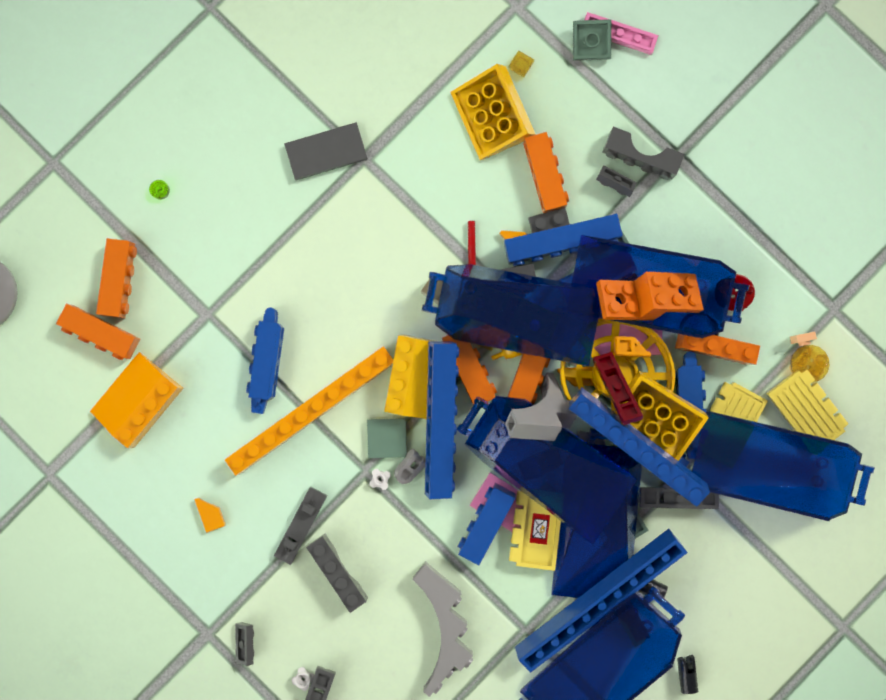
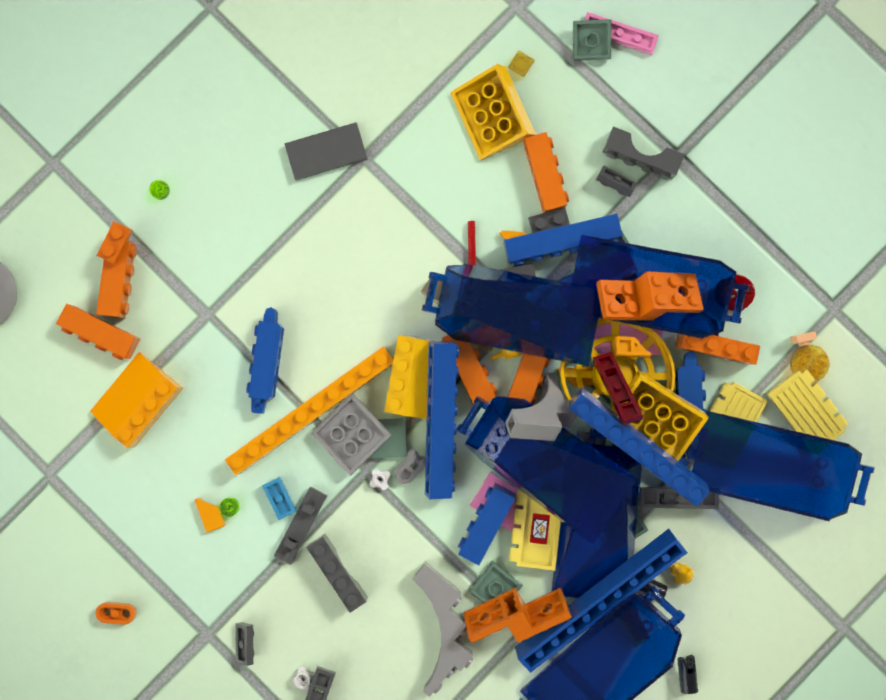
(114, 242): none -> orange plate
(116, 614): none -> orange plate
(229, 506): none -> clear neon green tile
(279, 498): none -> dark azure plate
(351, 434): none -> light grey plate
(493, 583): none -> sand green tile
(521, 618): none -> orange bracket
(682, 573): none -> yellow piece

